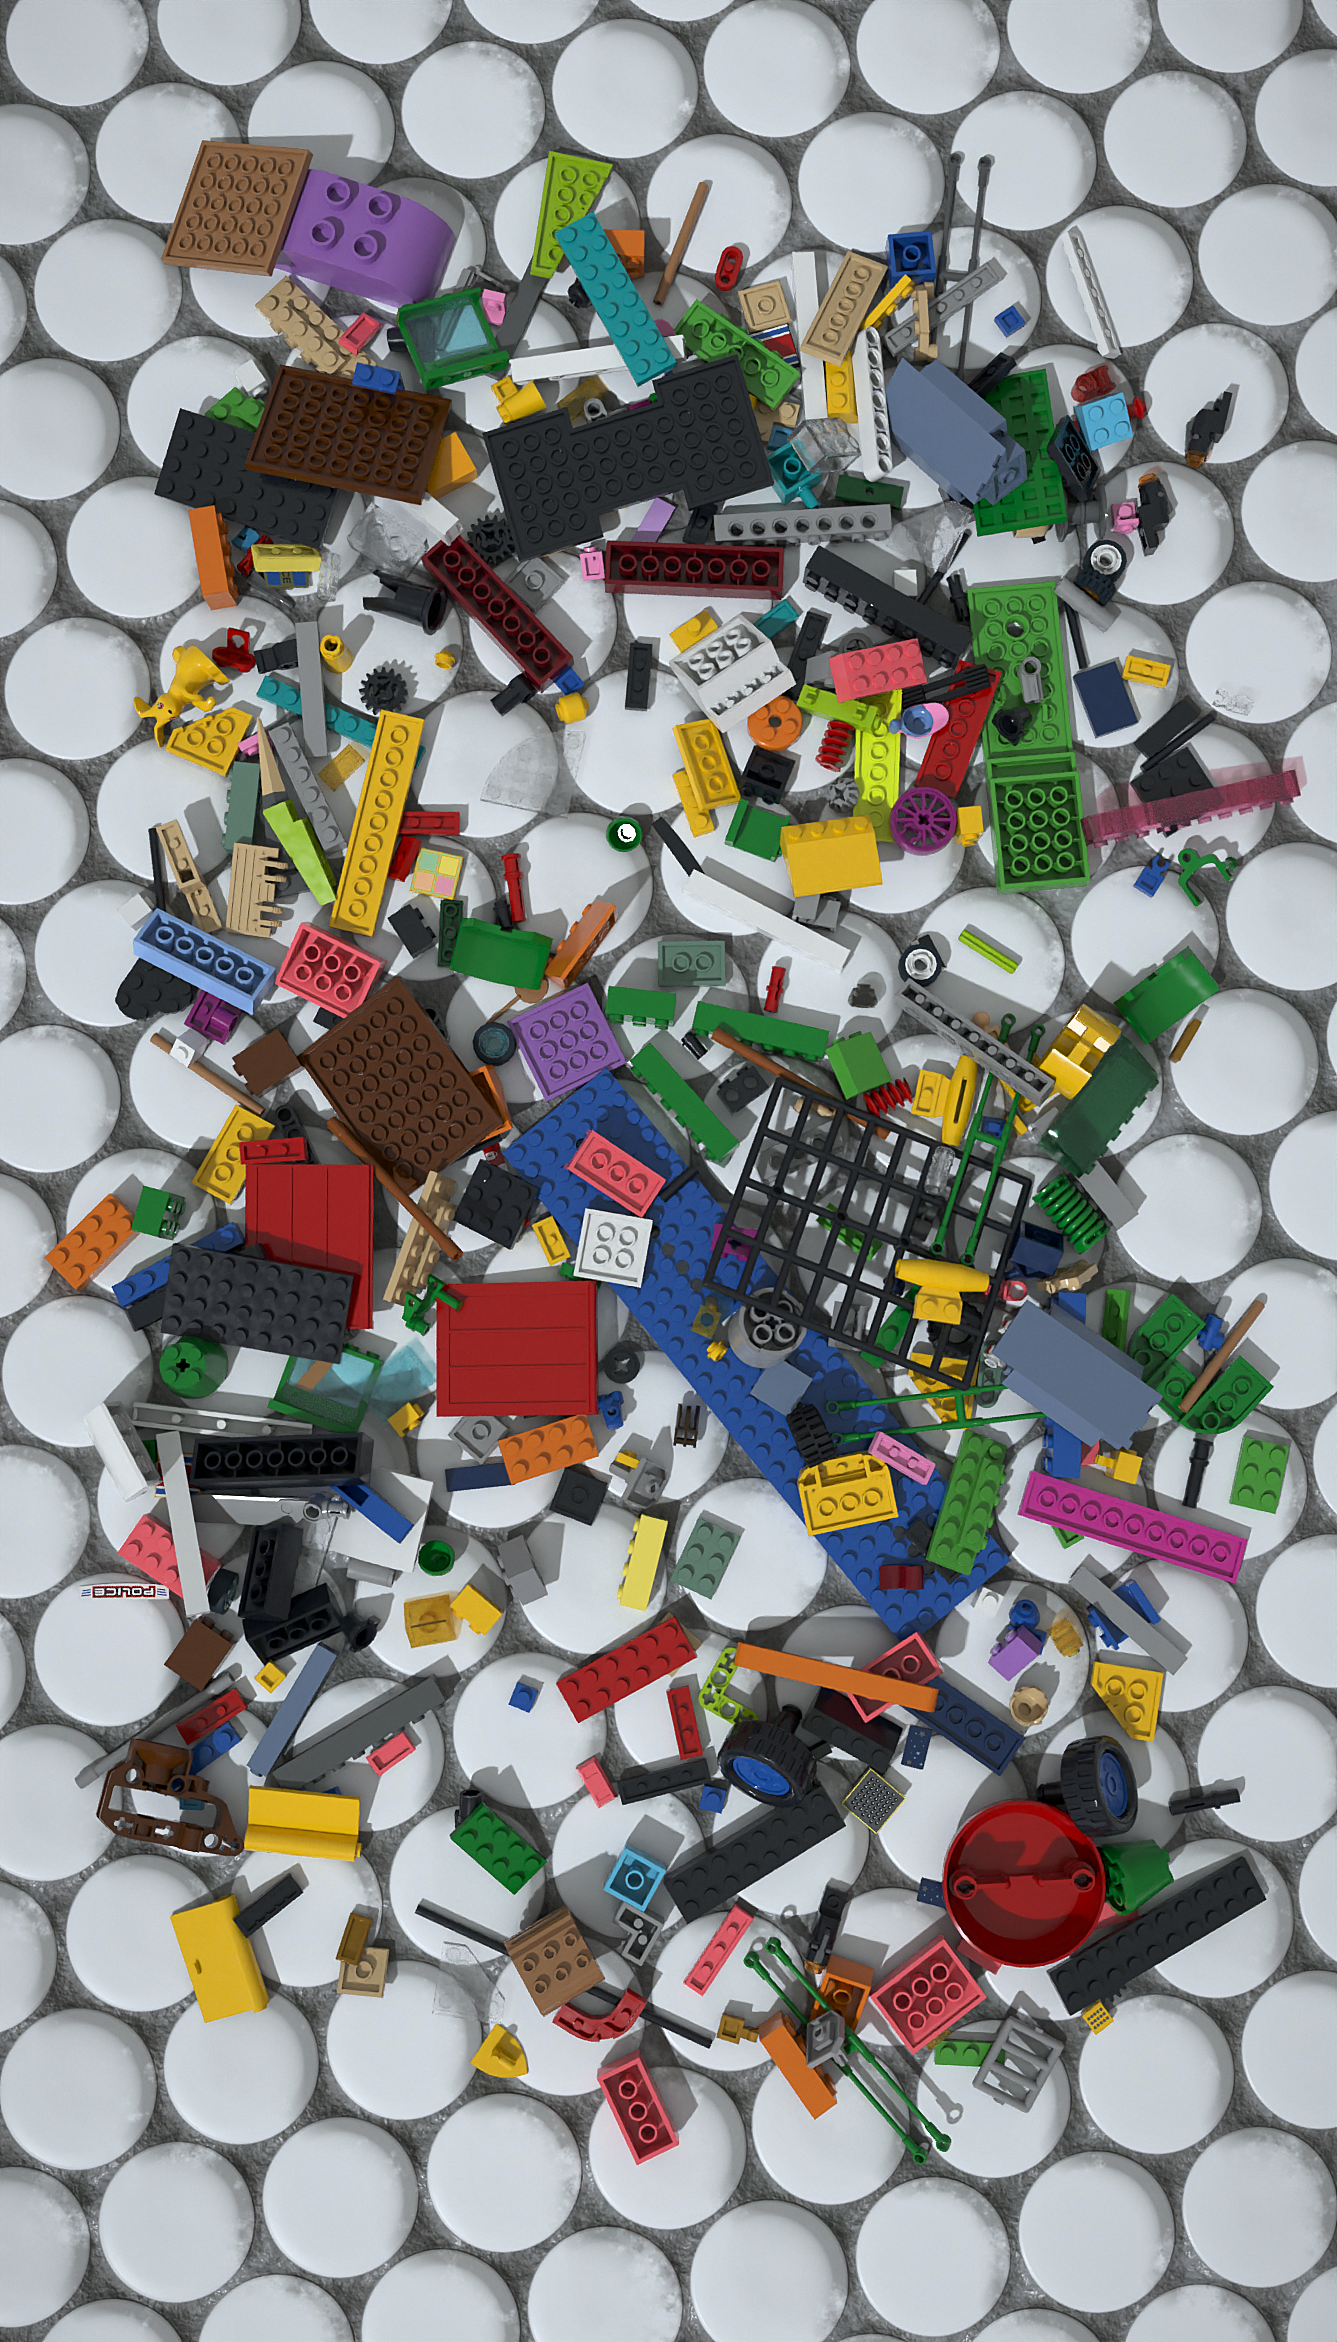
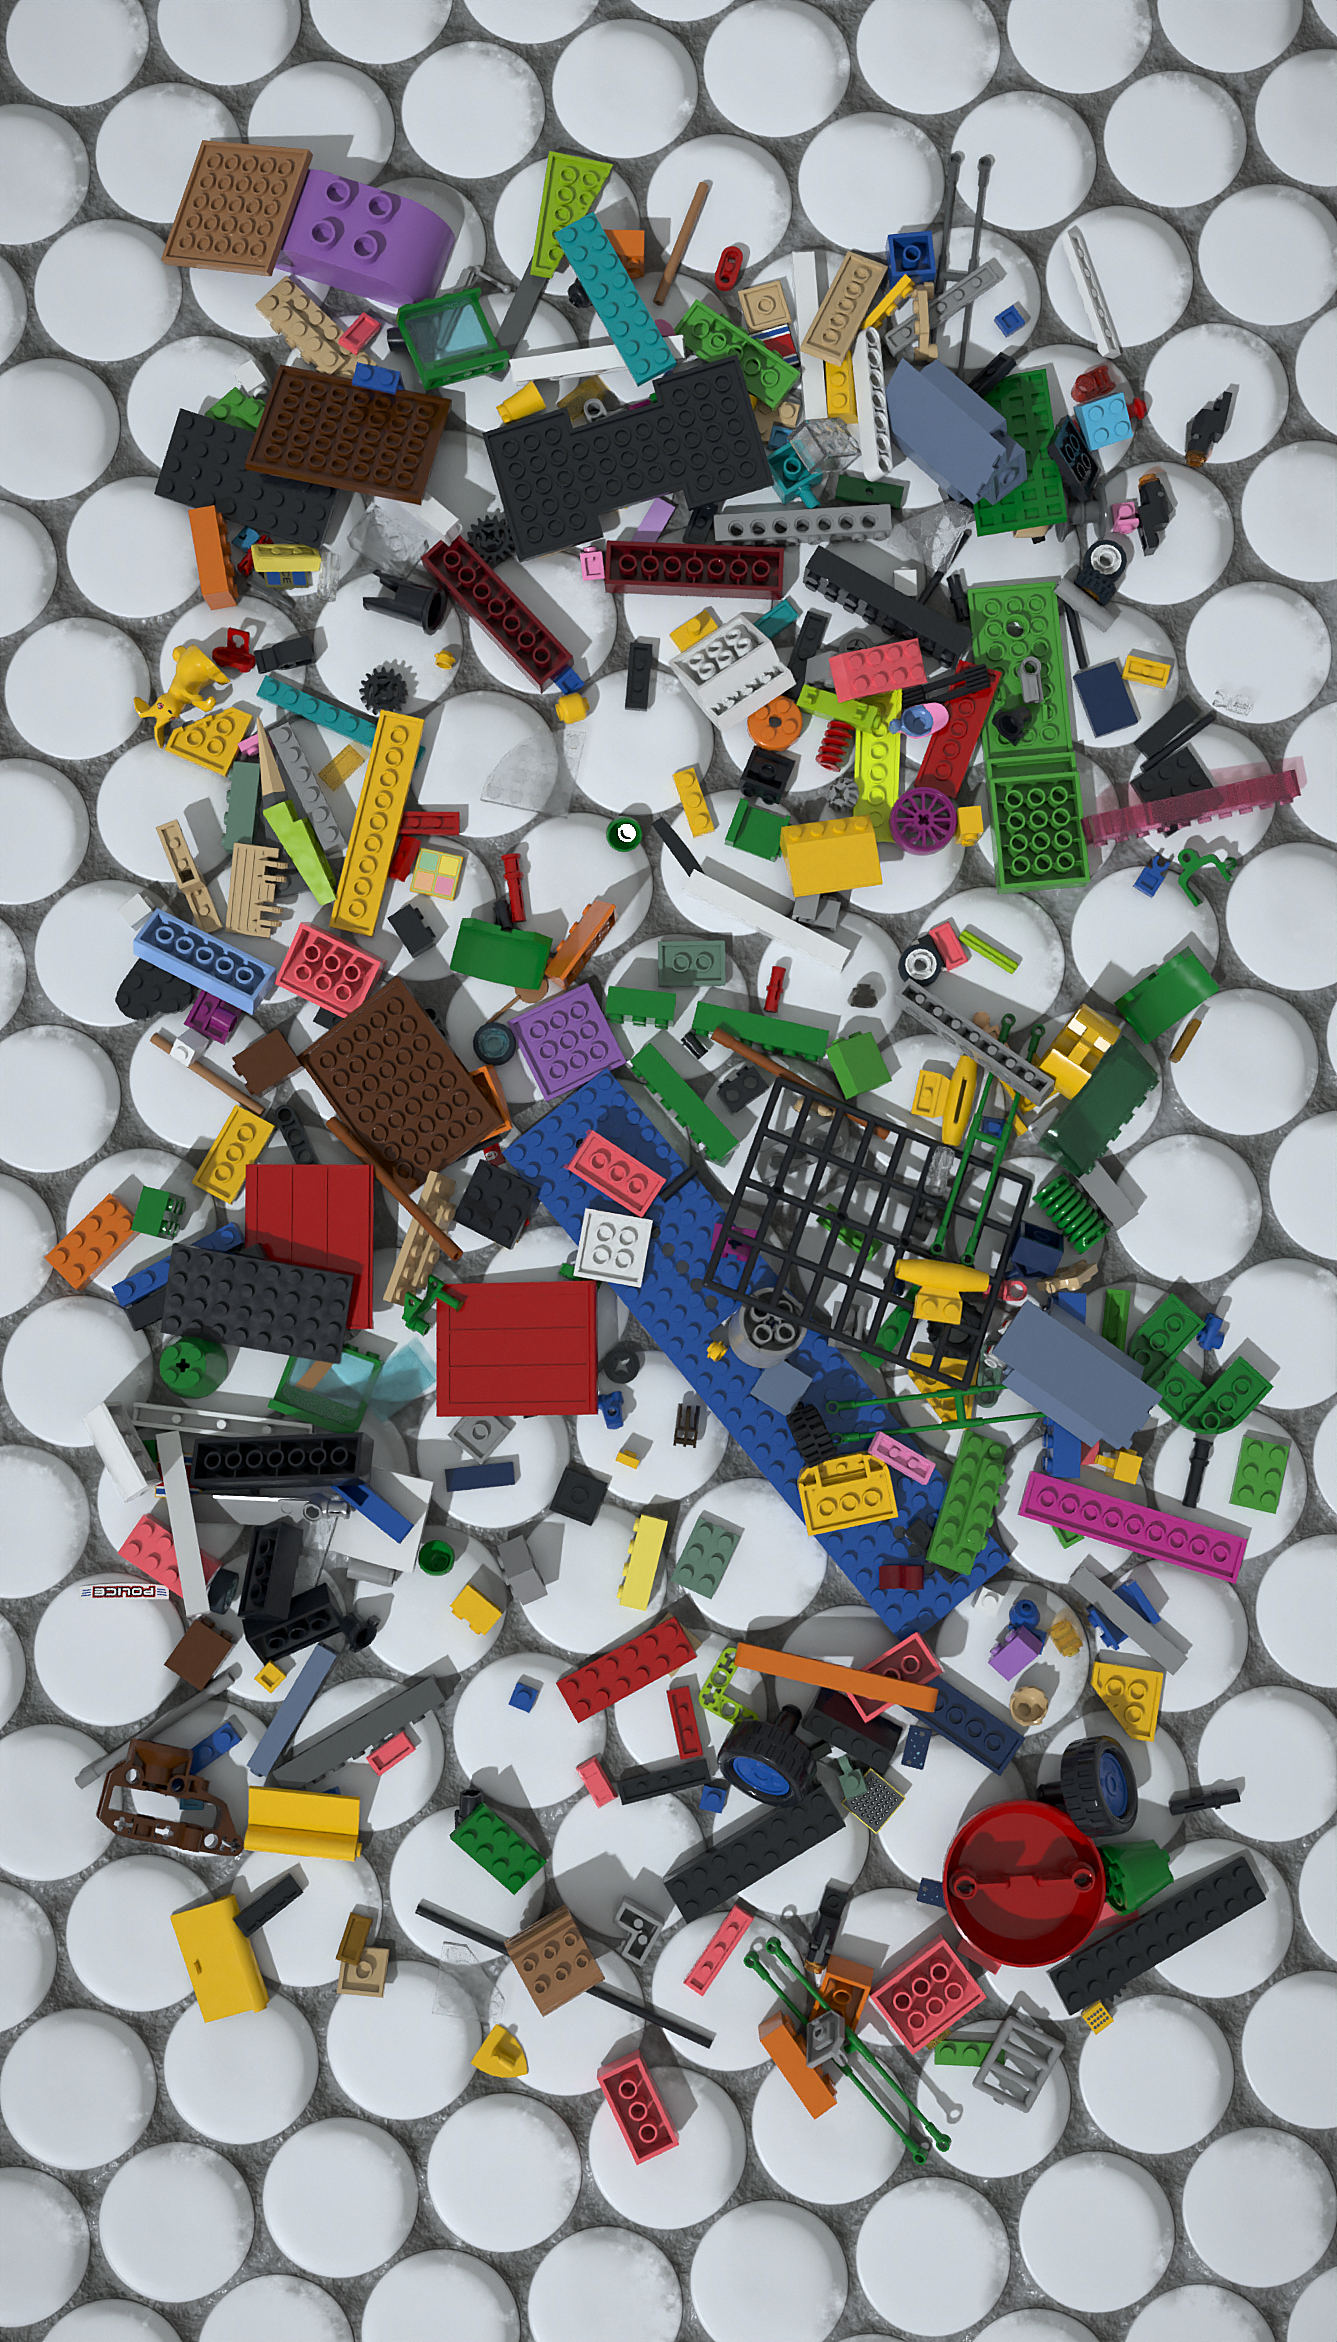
(157, 870): black bar -> none
(211, 1716): red plate -> none
(273, 1150): red plate -> none
(312, 689): light grey tile -> none
(335, 655): yellow plant -> none
(406, 1418): yellow brick -> none
(429, 1621): clear yellow slope -> none
(450, 919): dark green tile -> none
(451, 468): light orange brick -> none
(494, 306): bright pink bracket -> none
(504, 389): yellow tile -> none
(517, 692): black piece -> none
(534, 583): light grey tile -> none
(547, 1448): orange brick -> none
(551, 1240): yellow plate -> none
(605, 2026): red plate -> none
(634, 1877): medium azure brick -> none
(644, 1482): light grey piece -> none
(698, 1328): clear yellow brick -> none
(706, 764): yellow plate -> none
(733, 2028): pearl gold plate -> none
(853, 1780): none -> sand green plate
(888, 1097): red piece -> none
(948, 946): none -> coral tile
(1221, 1356): medium nougat piece -> none

